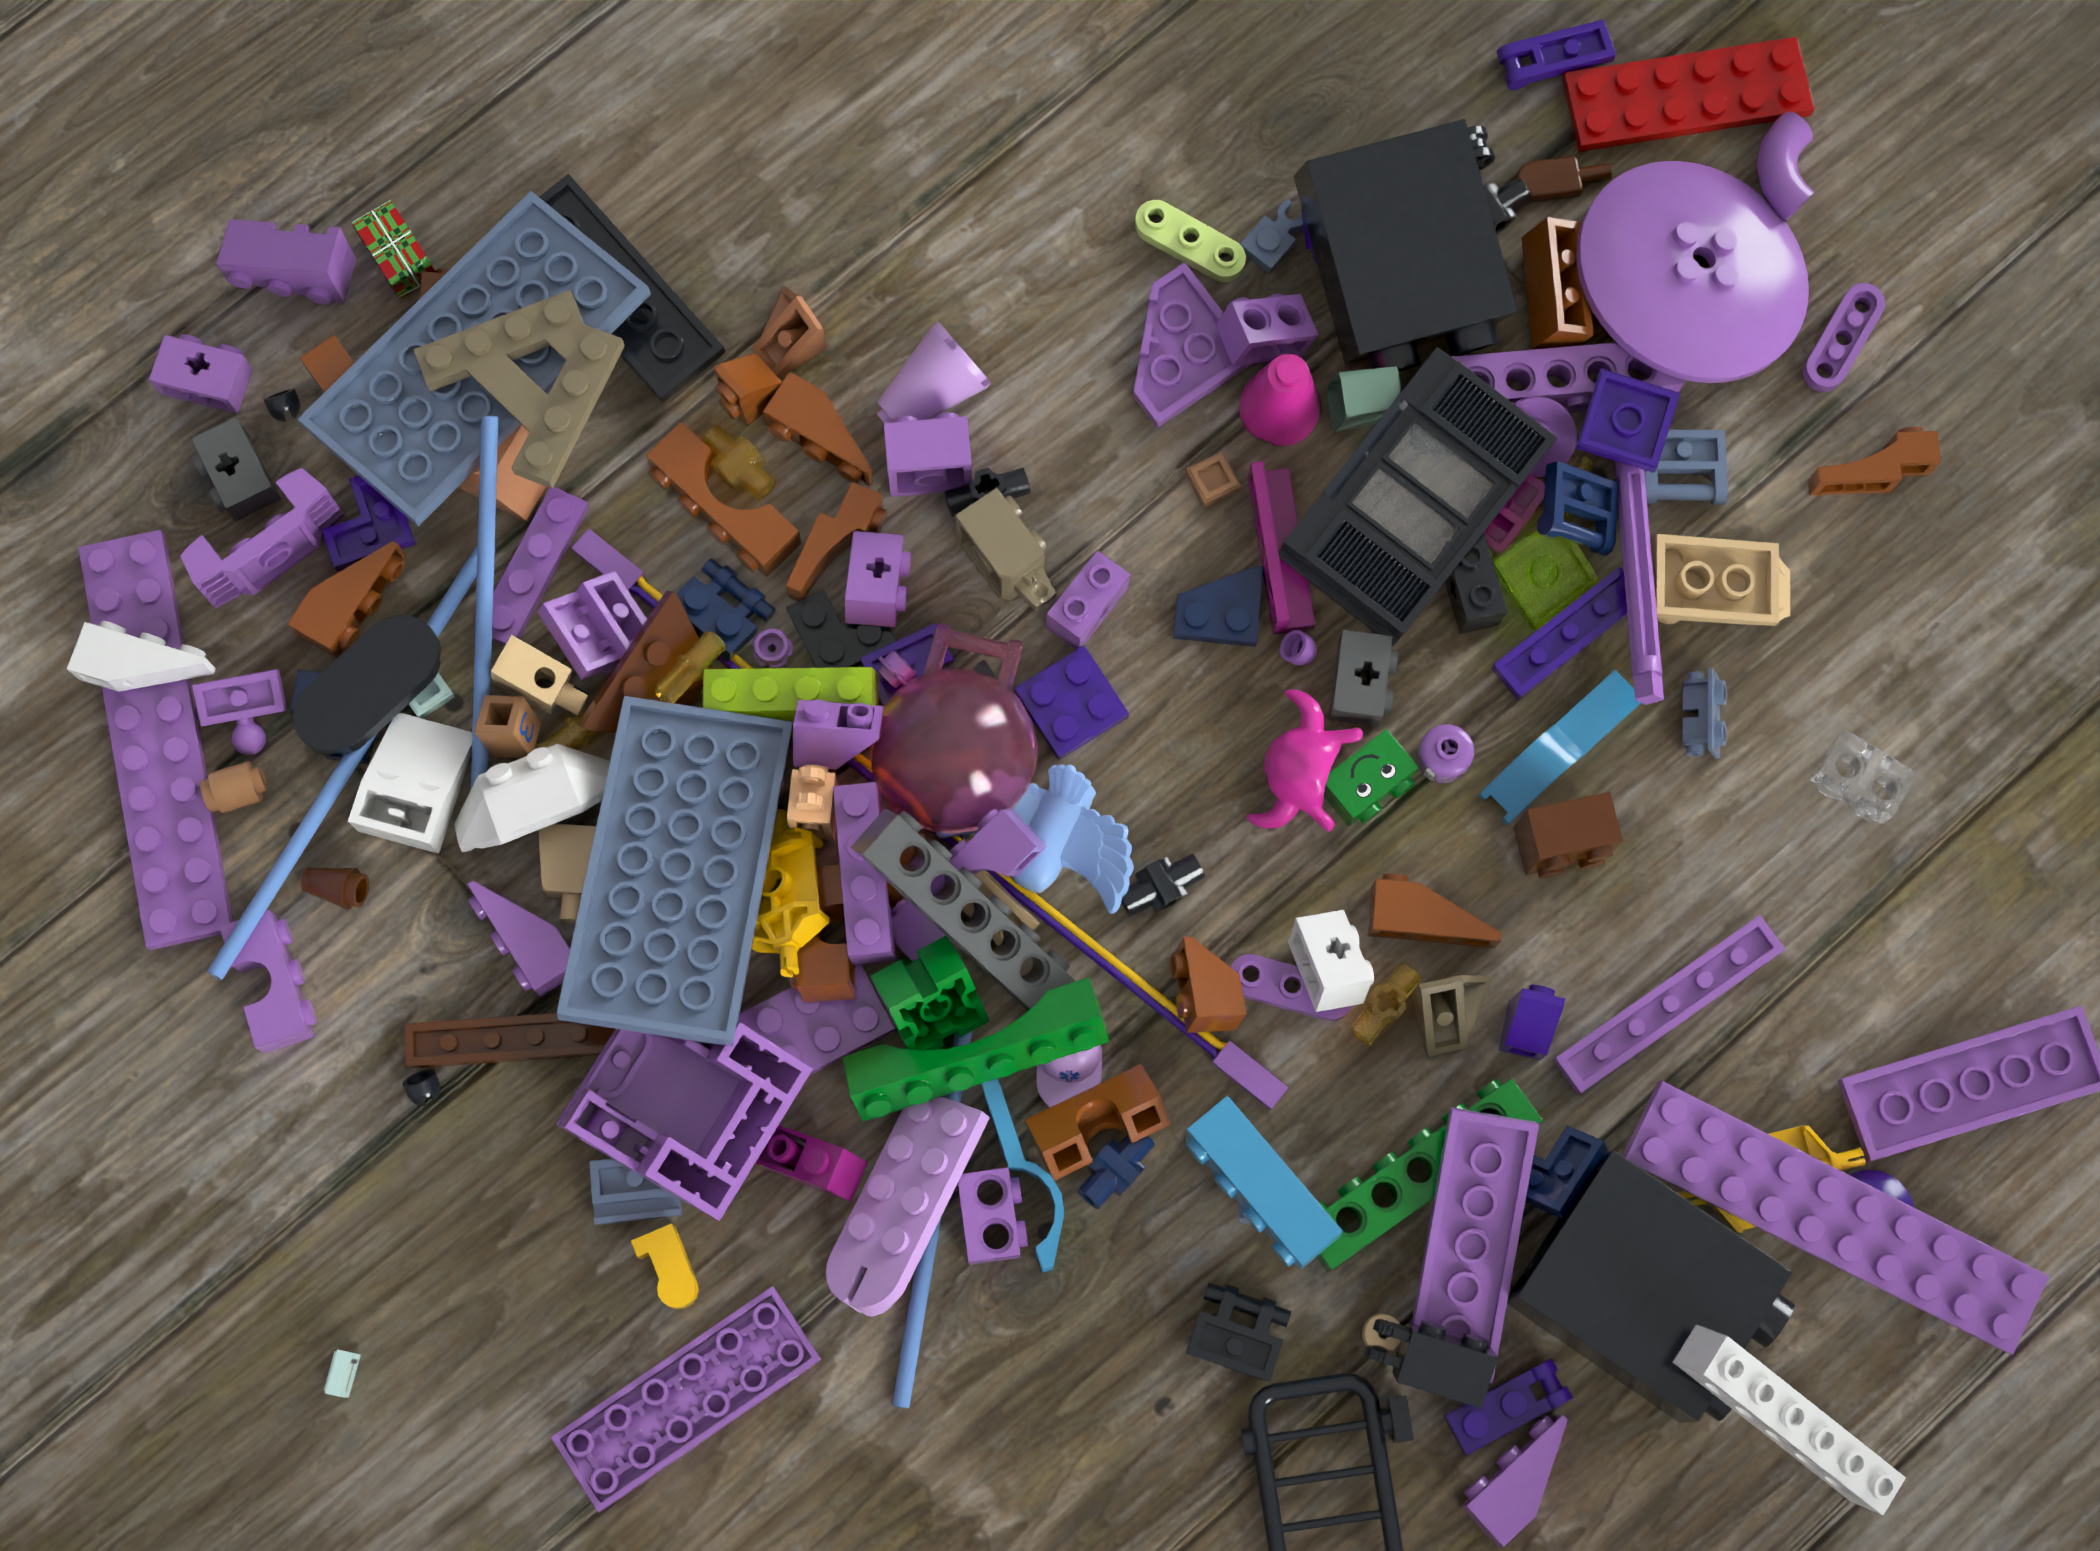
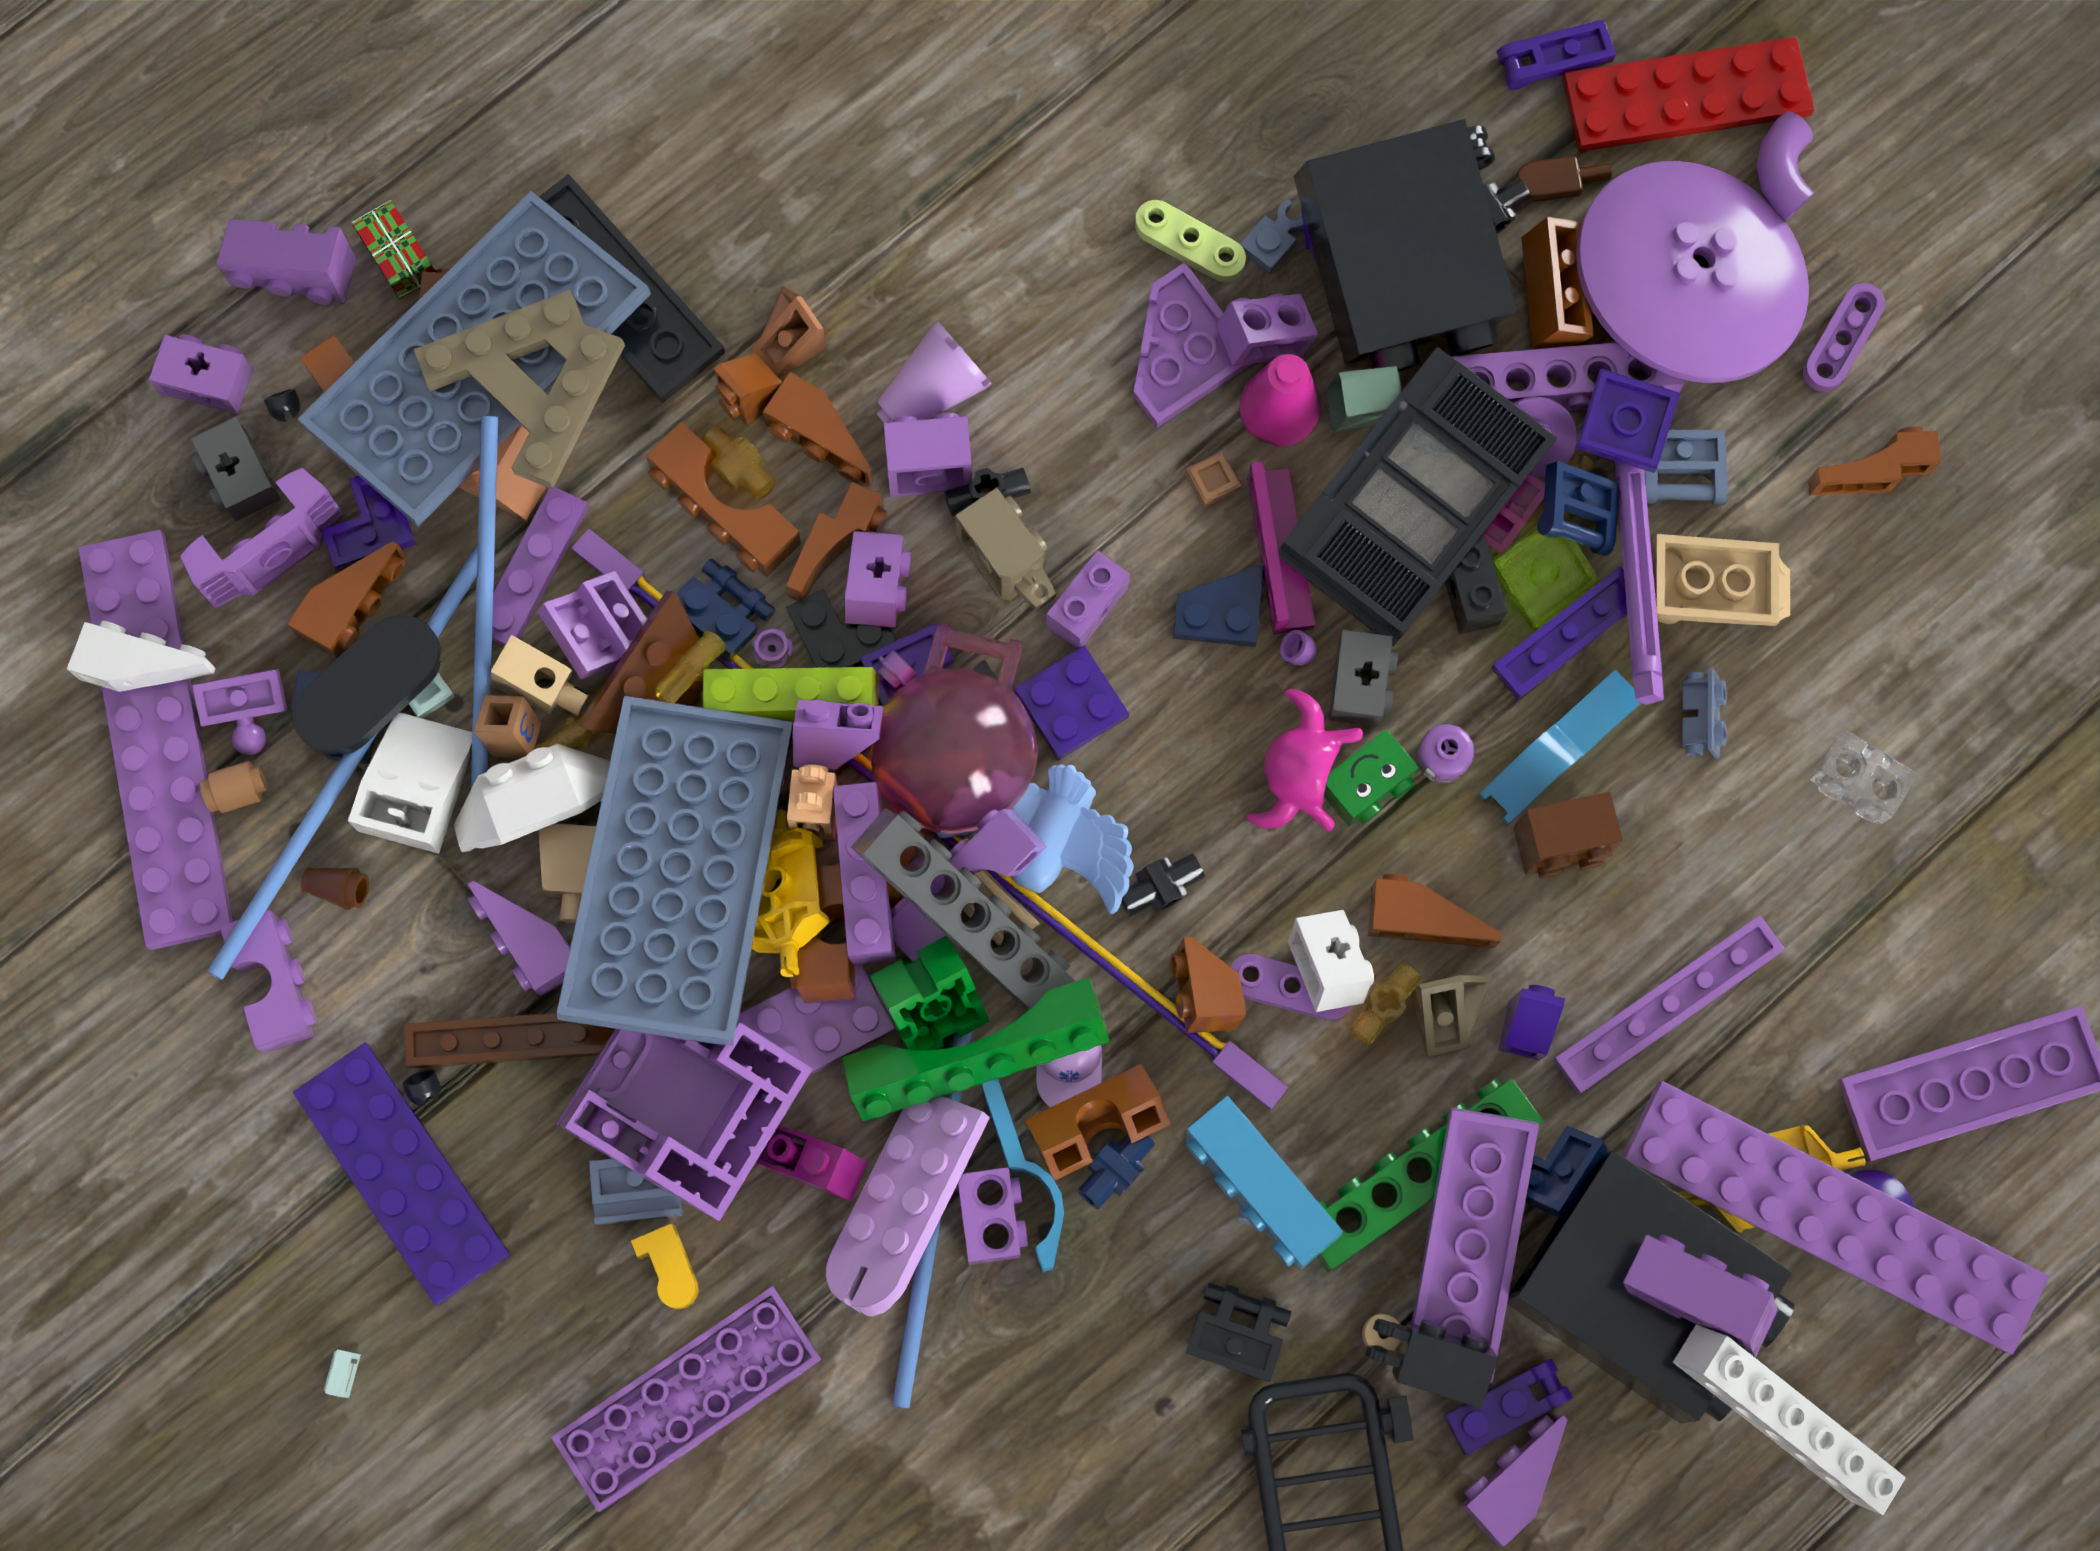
(401, 1174): none -> dark purple plate
(1702, 1291): none -> medium lavender wedge

